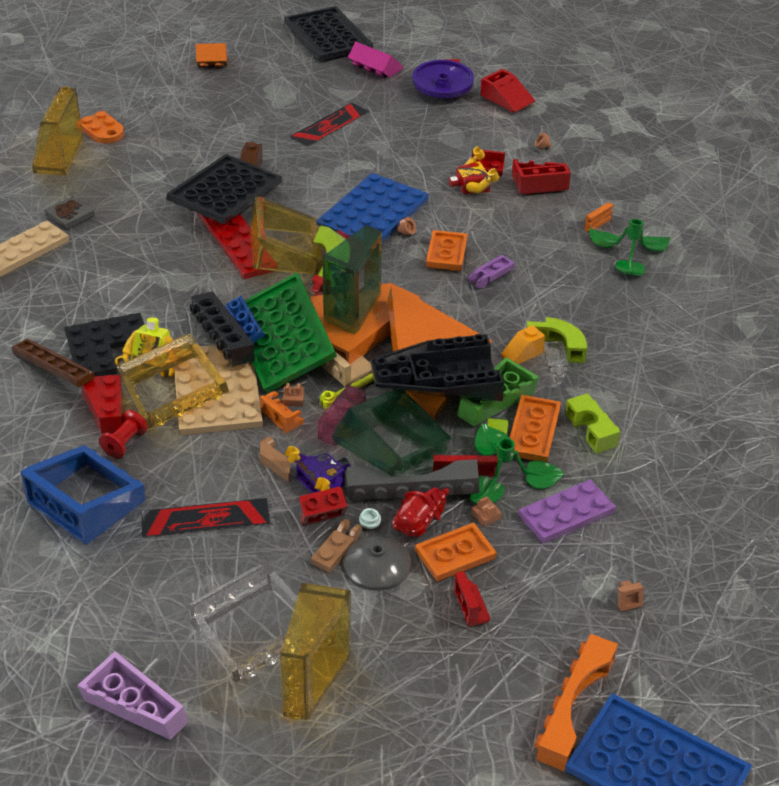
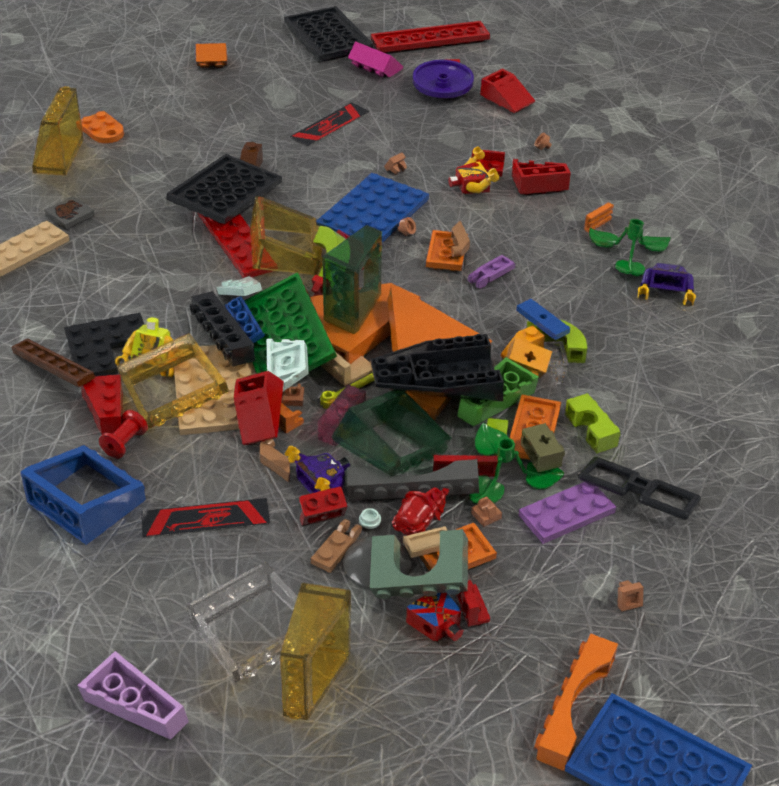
(239, 287): none -> light aqua wing
(258, 406): none -> red slope
(287, 360): none -> light aqua wing
(395, 163): none -> nougat tile
(423, 542): none -> tan tile
(430, 36): none -> red plate
(435, 617): none -> red torso
(447, 576): none -> sand green arch
(460, 240): none -> medium nougat piece
(537, 356): none -> light orange brick
(542, 447): none -> olive brick
(543, 319): none -> blue tile
(640, 486): none -> black bar
(668, 277): none -> dark purple torso

